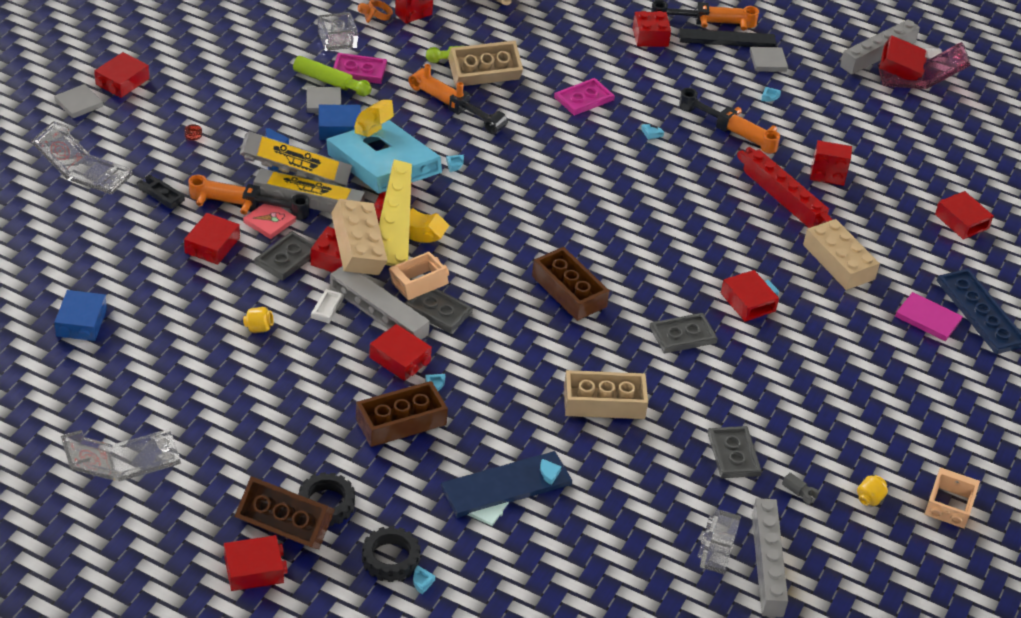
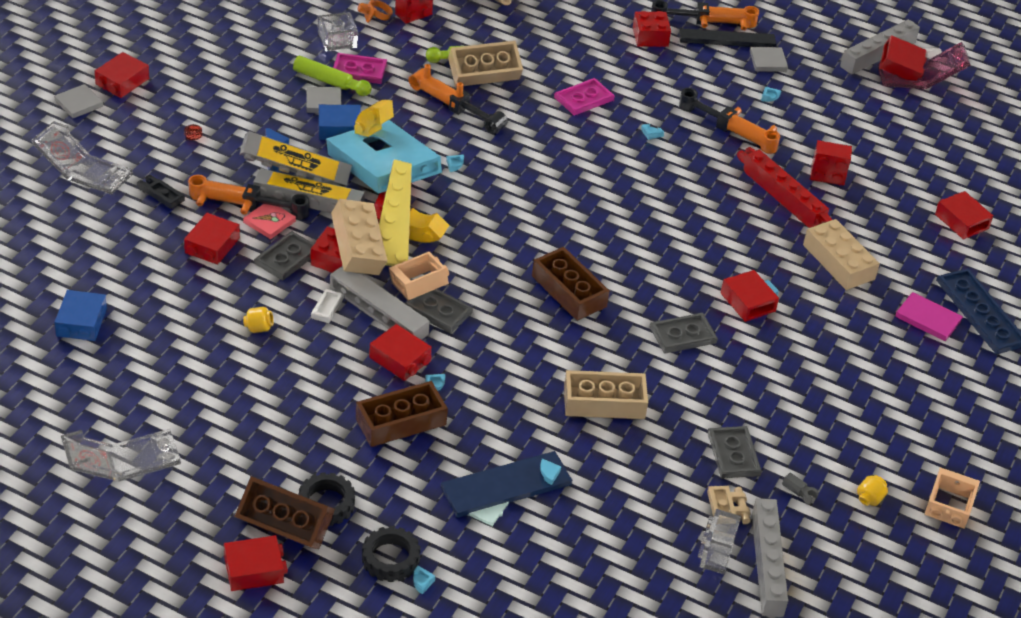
(723, 499): none -> tan plate

